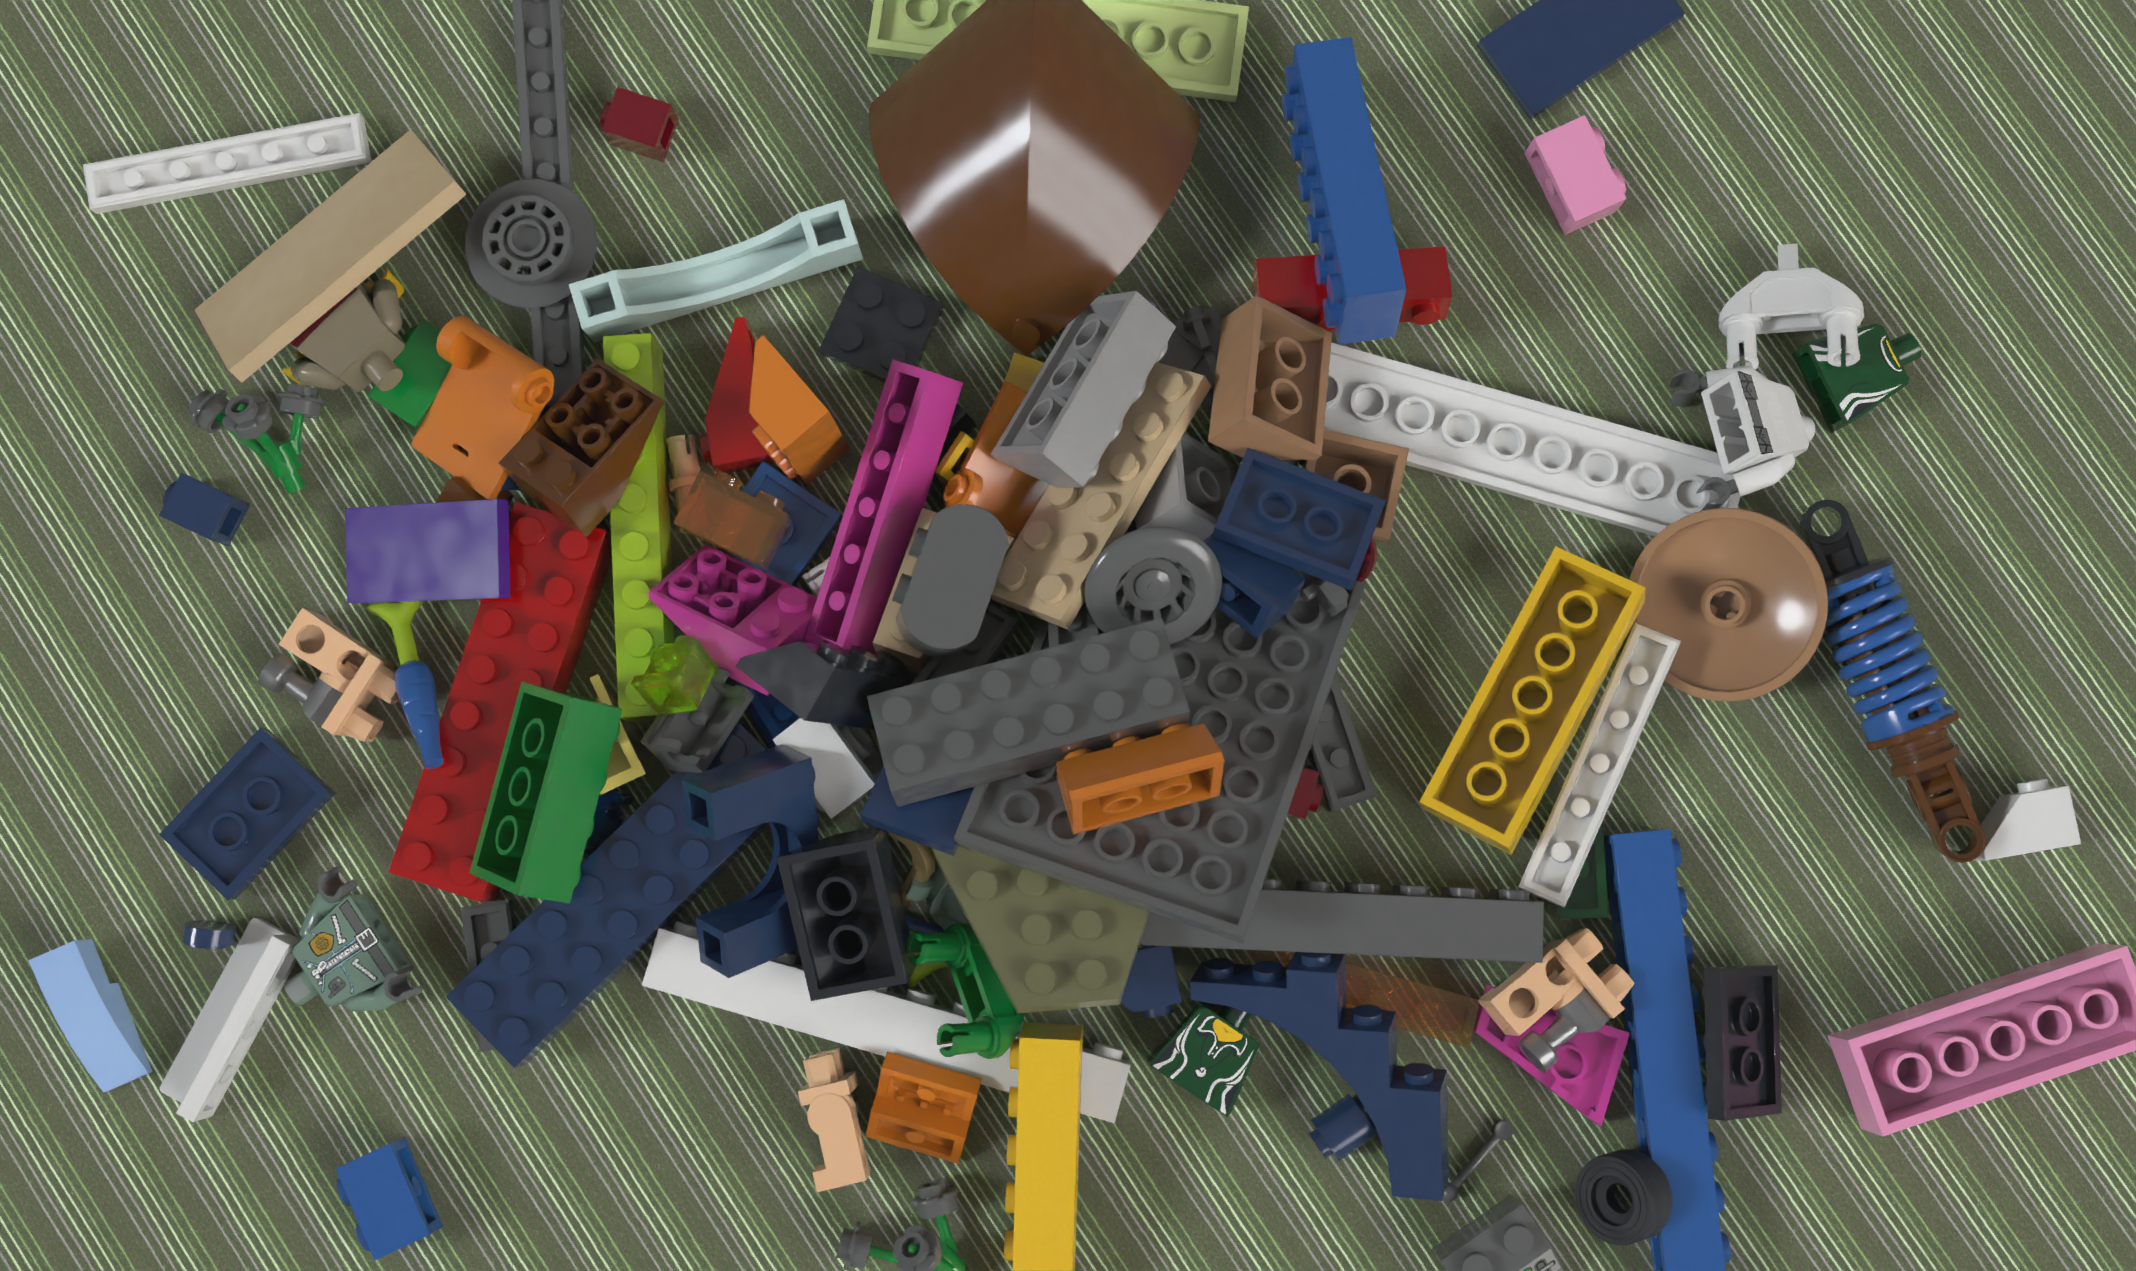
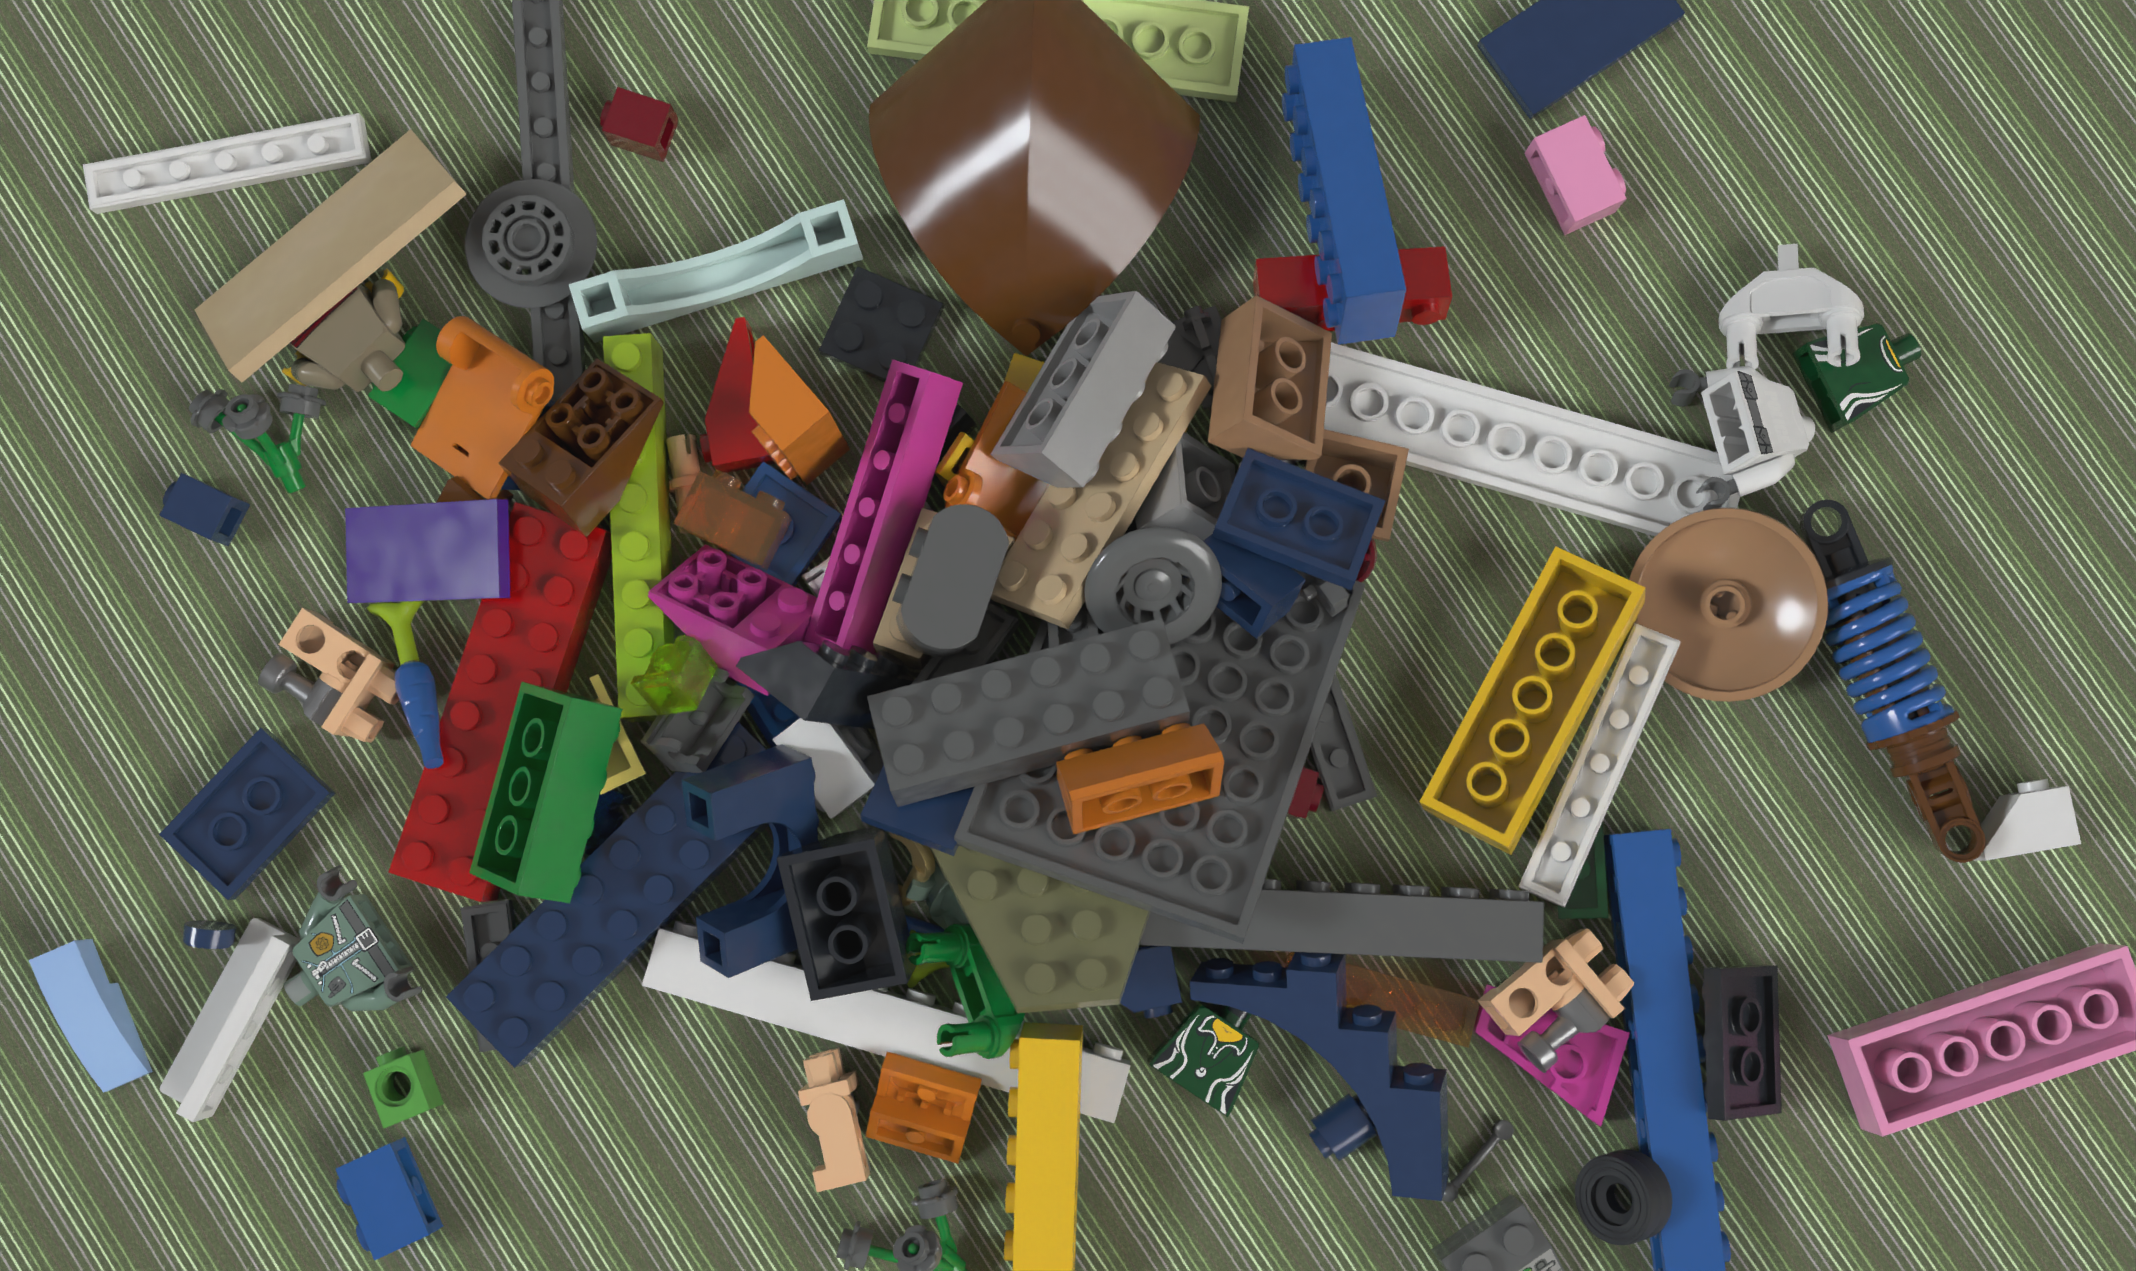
(388, 1102): none -> bright green brick

